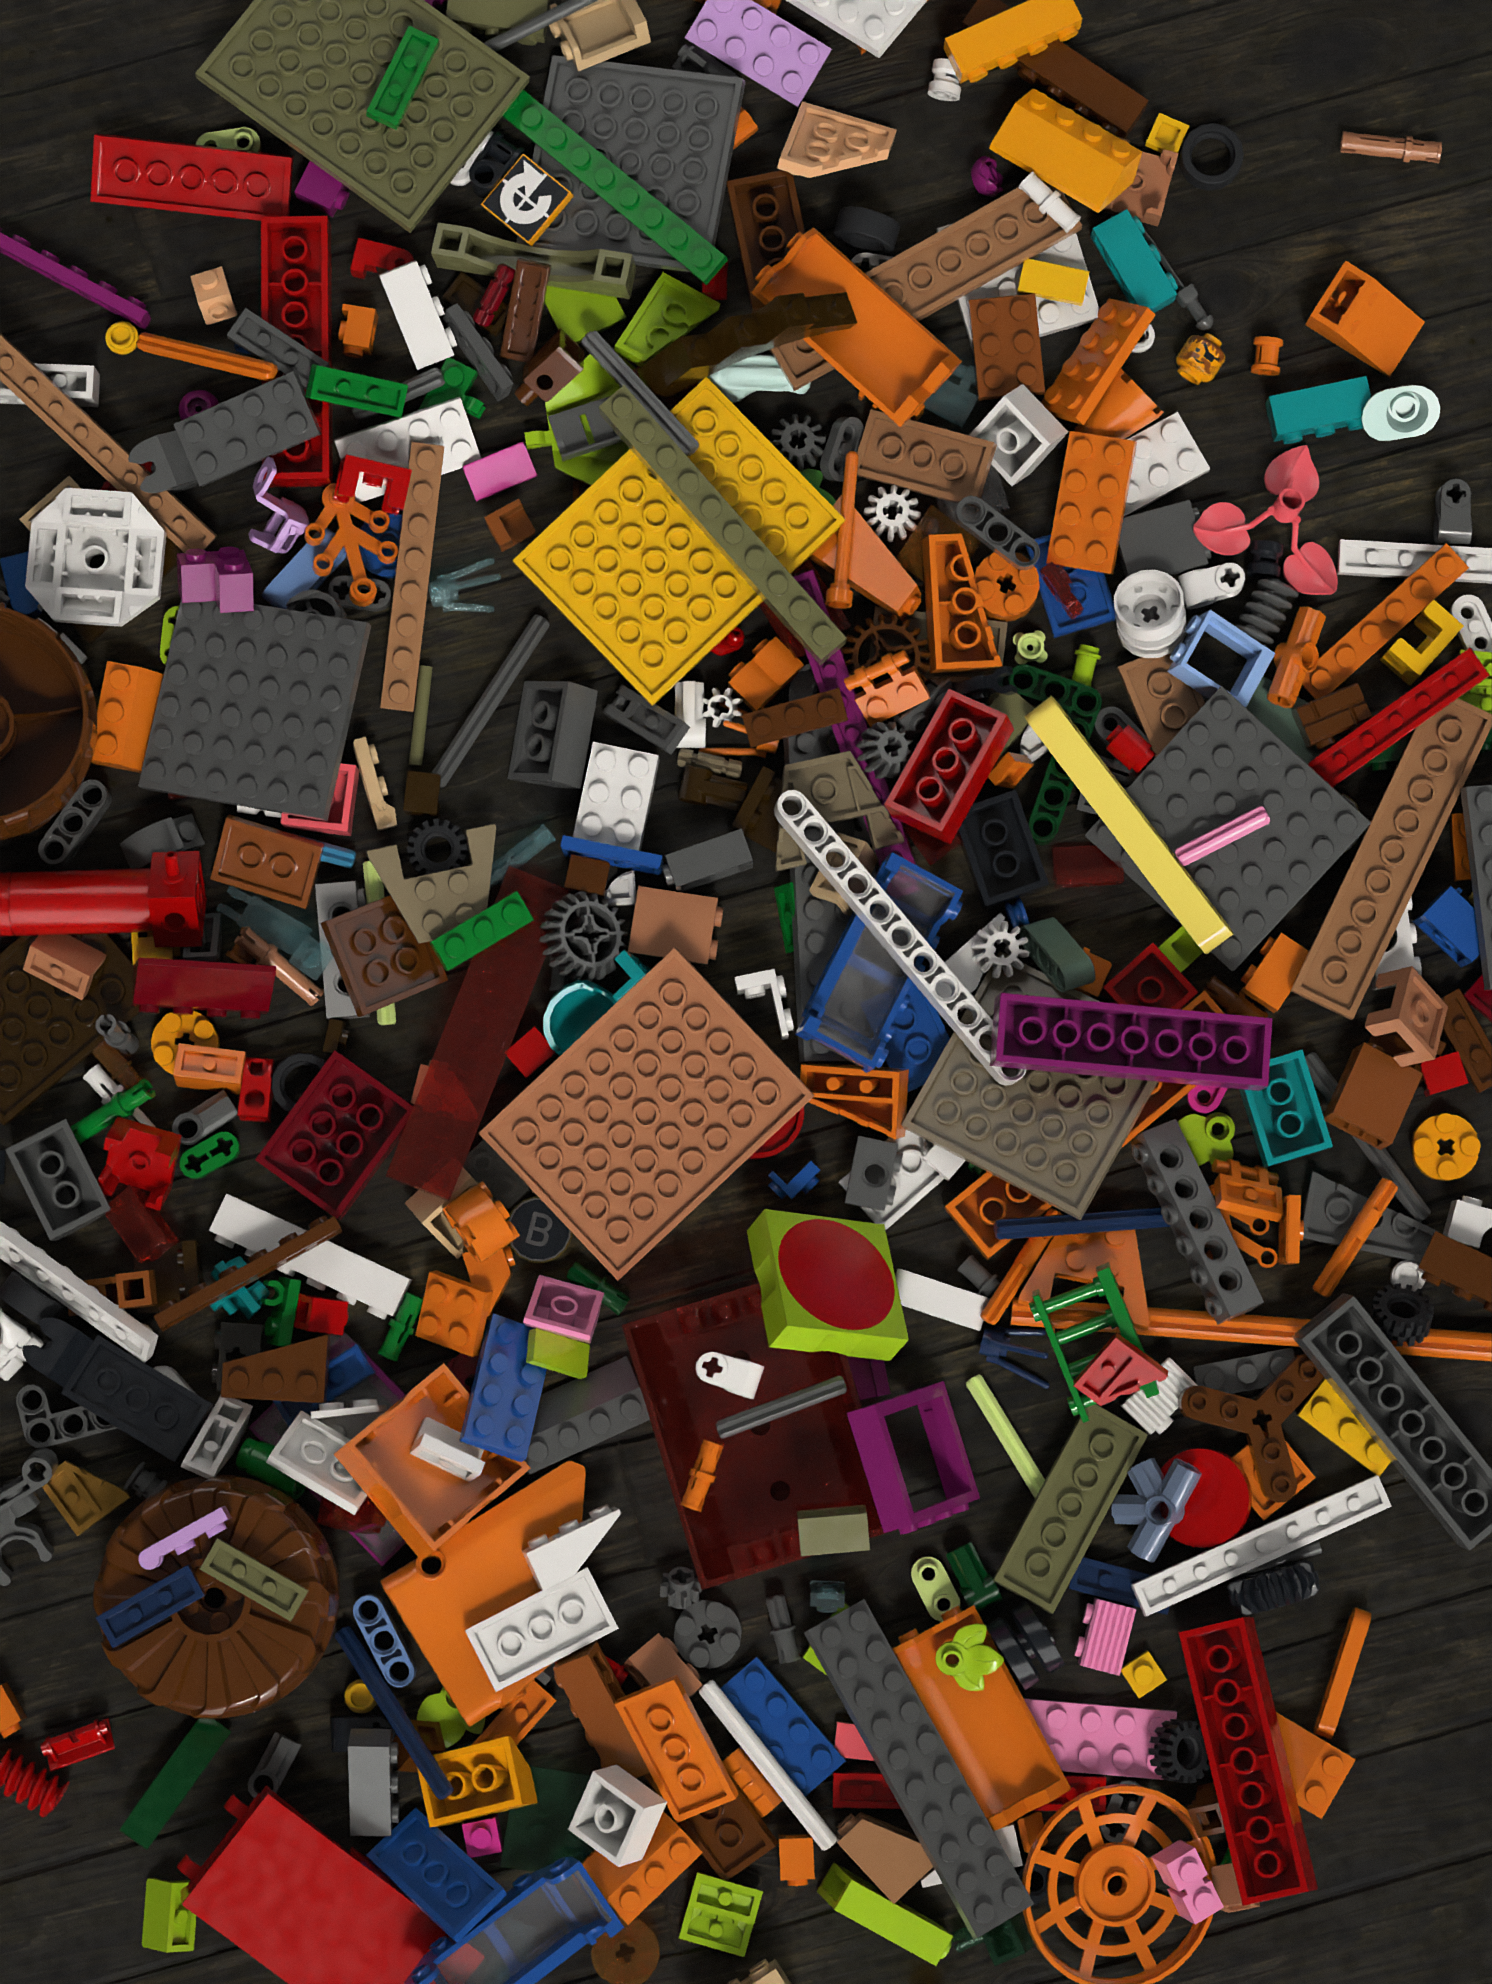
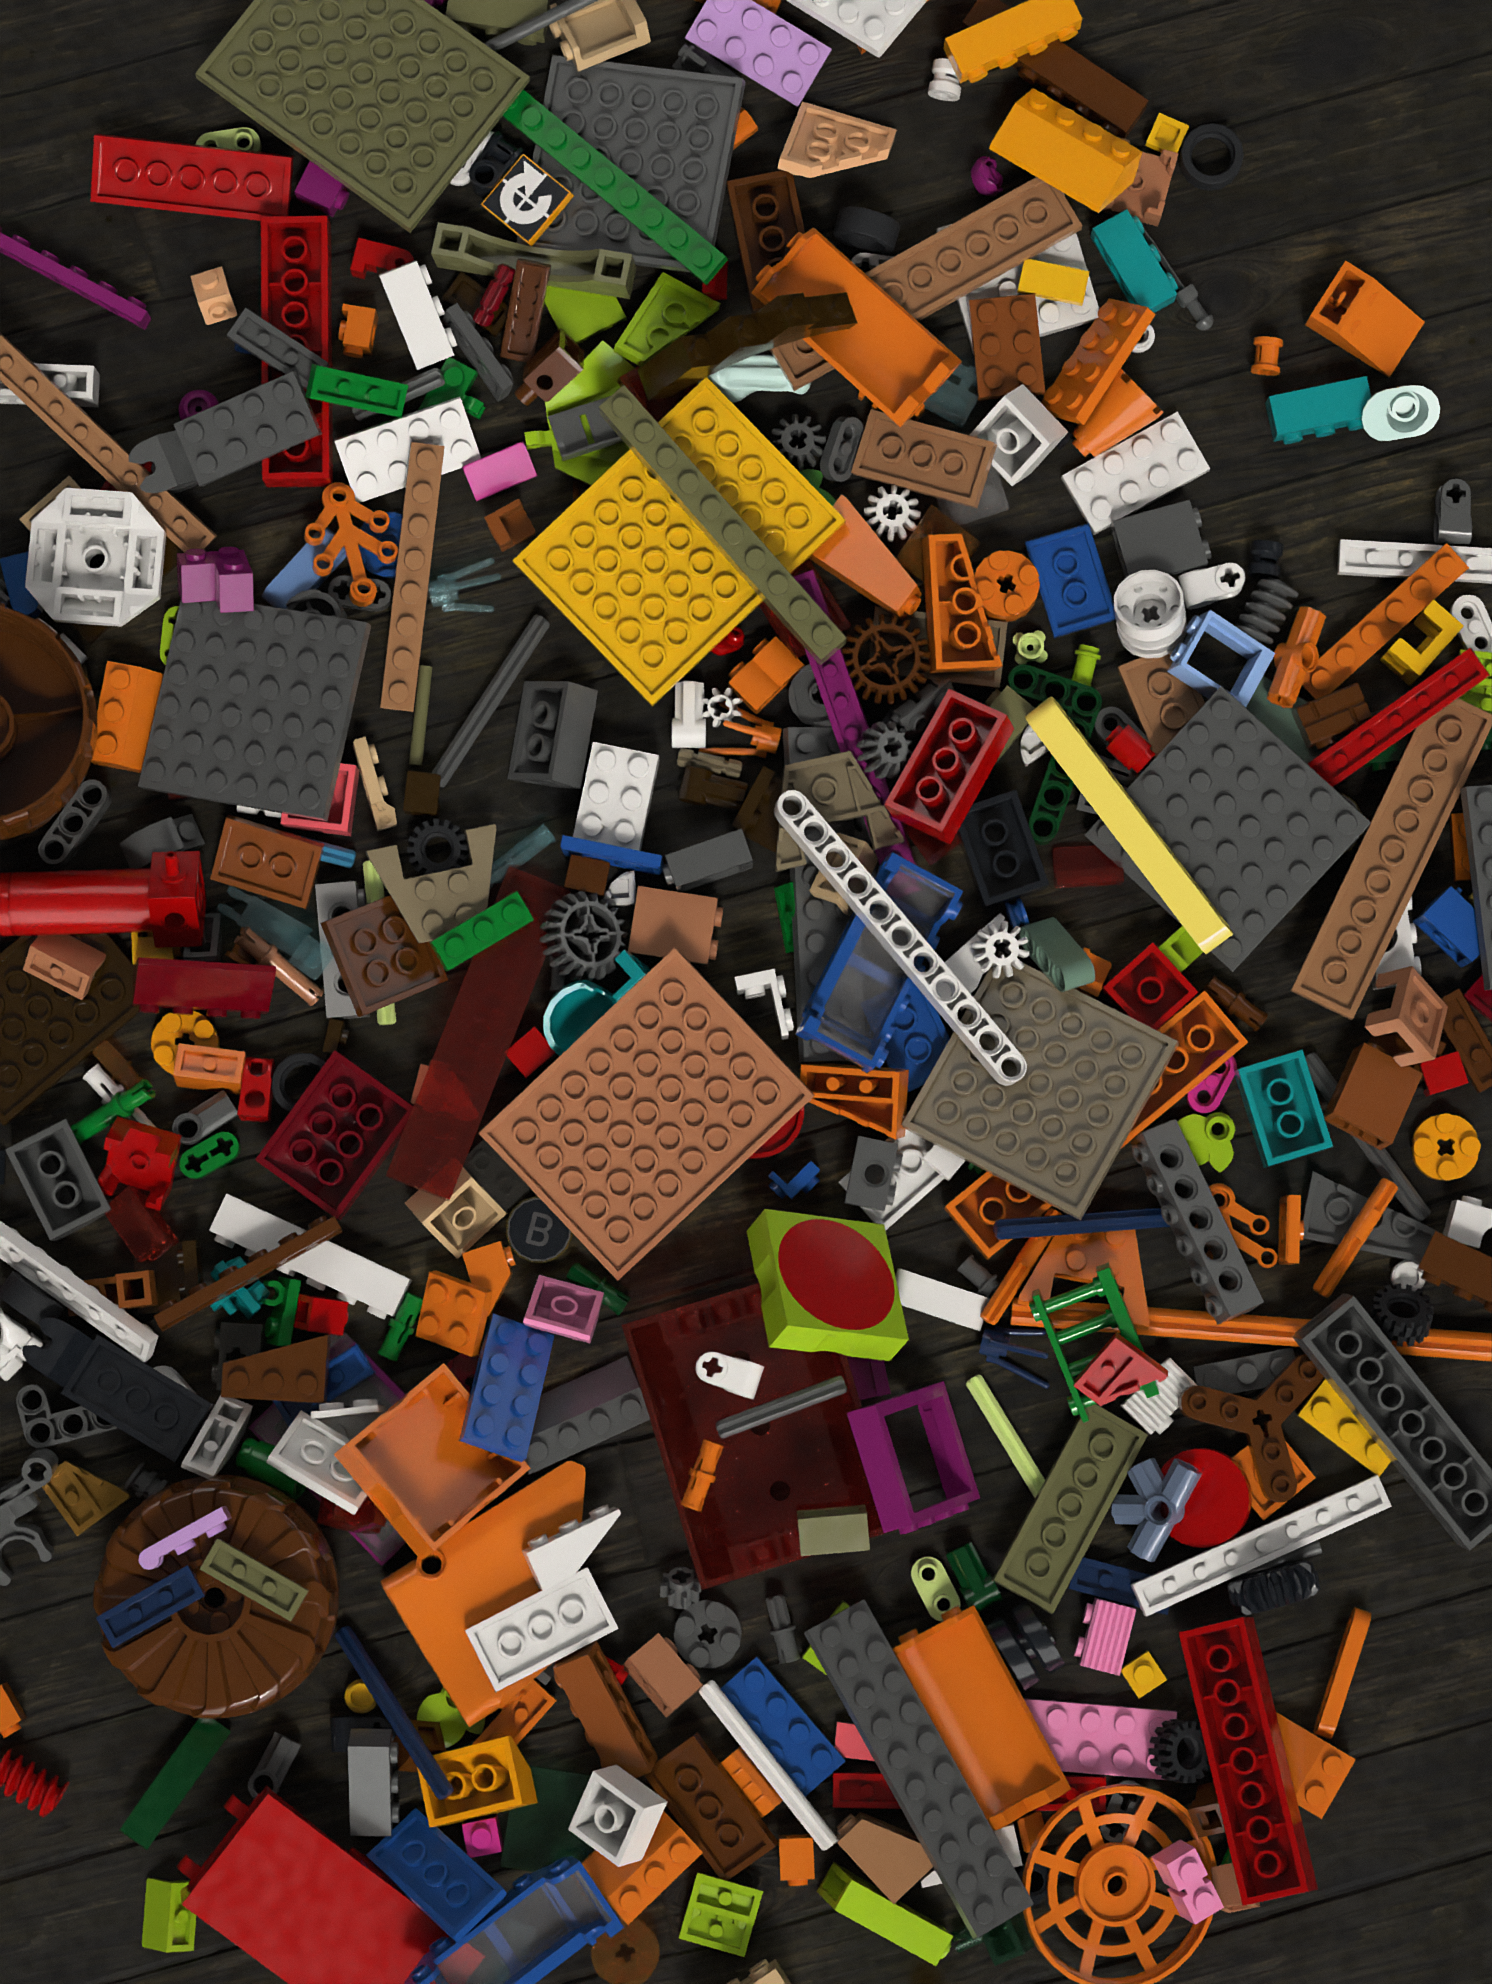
(78, 1744): red hinge -> none
(117, 1034): dark grey pin -> none
(122, 338): yellow plate -> none
(207, 356): orange axle -> none
(295, 515): lavender piece -> none
(375, 475): red panel -> none
(384, 1657): medium blue beam -> none
(402, 77): green plate -> none
(442, 1448): white panel -> none
(480, 1222): orange brick -> none
(557, 1353): lime tile -> none
(625, 376): dark grey axle -> none
(646, 720): dark grey plate -> none
(676, 1748): orange plate -> none
(795, 717): reddish brown plate -> none
(827, 1595): clear light blue plate -> none
(839, 594): orange piece -> none
(890, 696): orange plate -> none
(973, 1656): lime plate -> none
(982, 686): black plate -> none
(990, 517): dark grey beam -> none
(1010, 770): orange plate -> none
(1049, 202): white pin -> none
(1058, 583): clear red plate -> none
(1091, 502): orange plate -> none
(1131, 1042): magenta brick -> none
(1200, 358): light orange head -> none
(1222, 835): bright pink axle -> none
(1247, 1190): orange plate -> none
(1275, 973): orange brick -> none
(1296, 482): coral plant -> none
(1384, 146): nougat pin -> none

